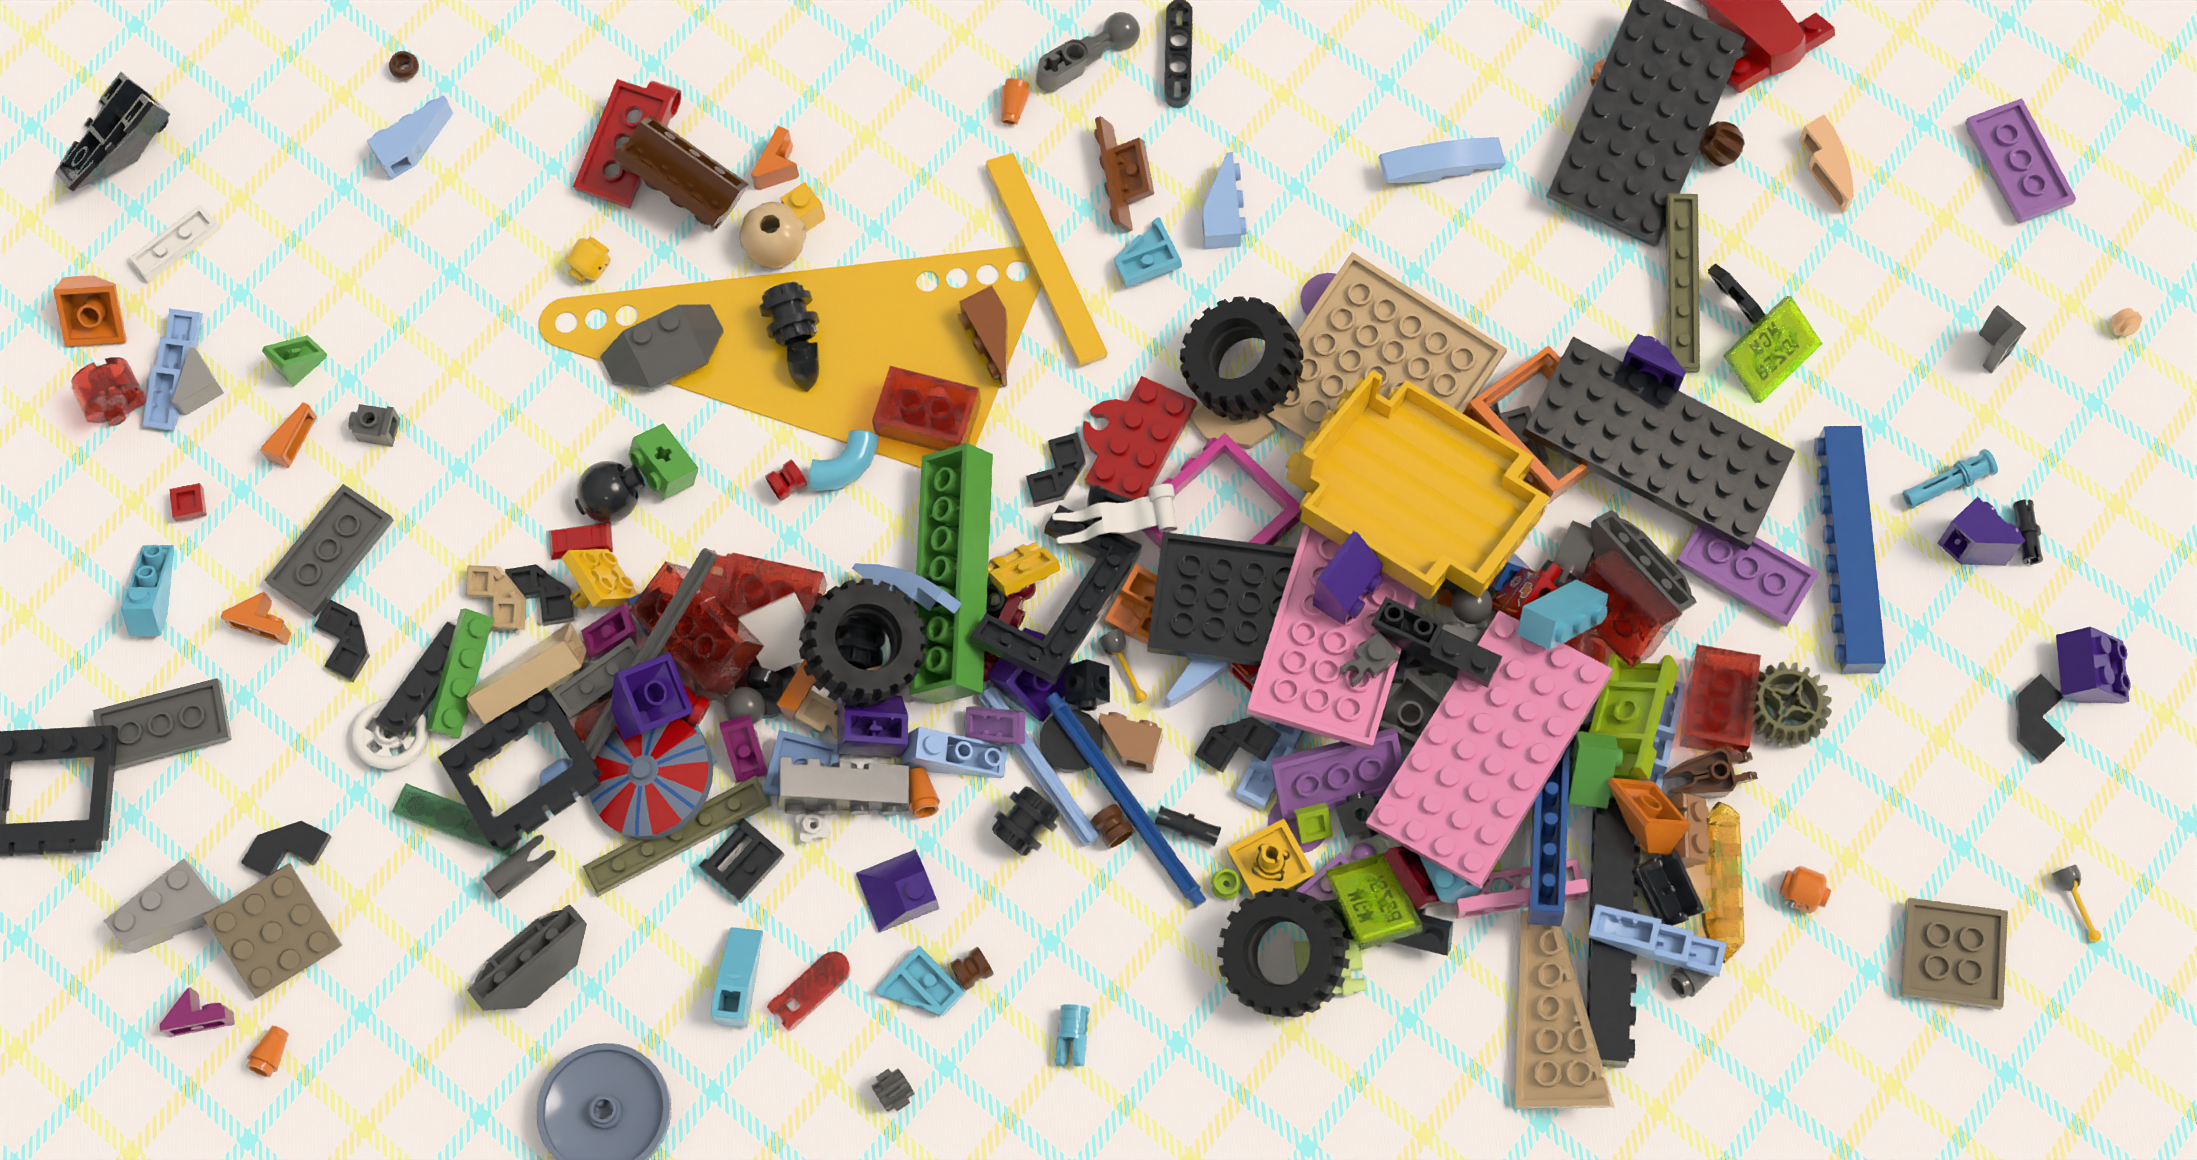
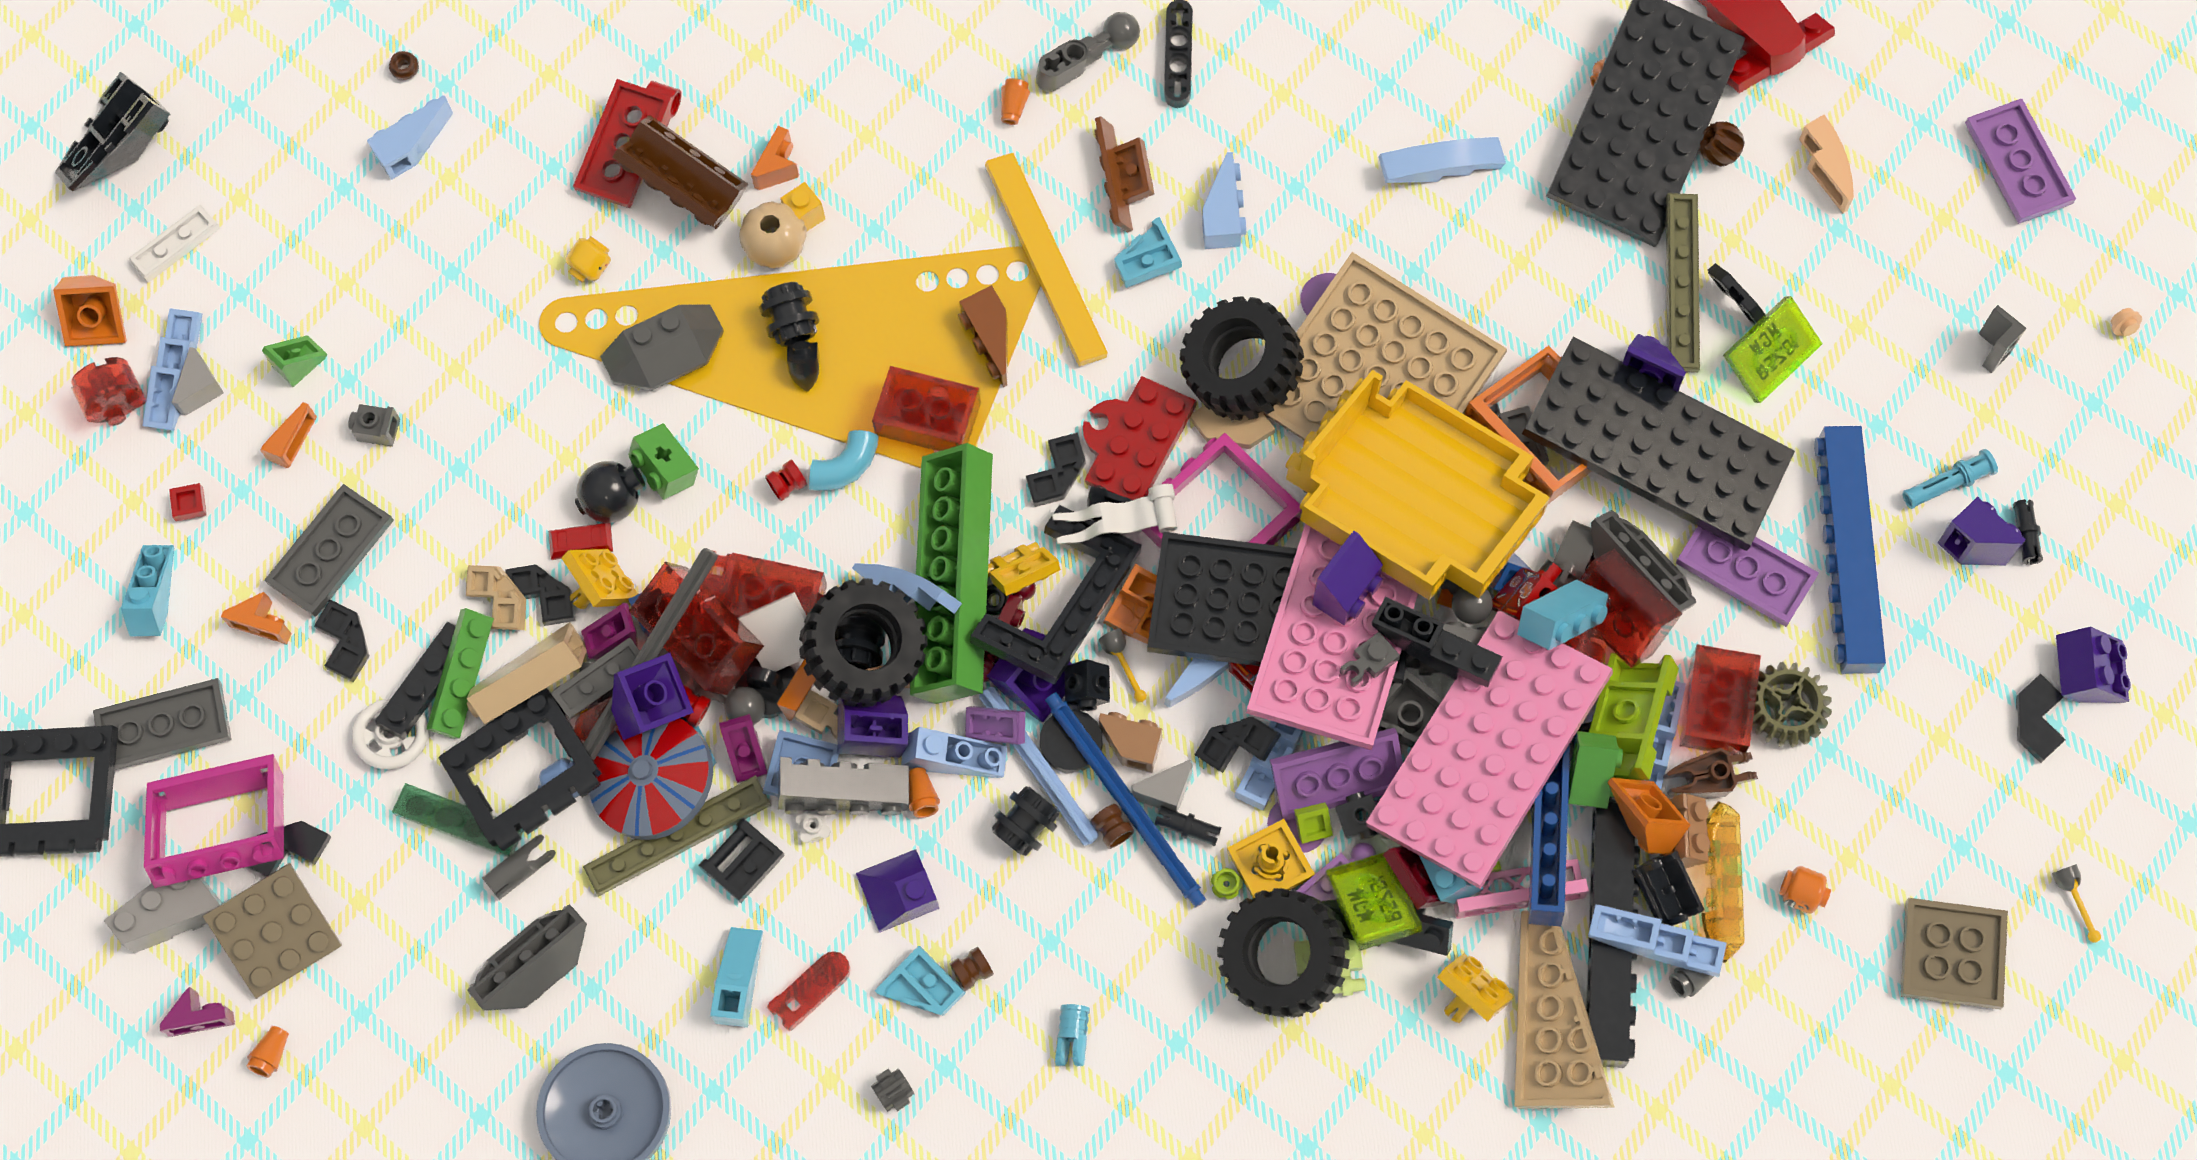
(204, 787): none -> dark pink window
(1165, 787): none -> light grey slope
(1473, 989): none -> yellow plate

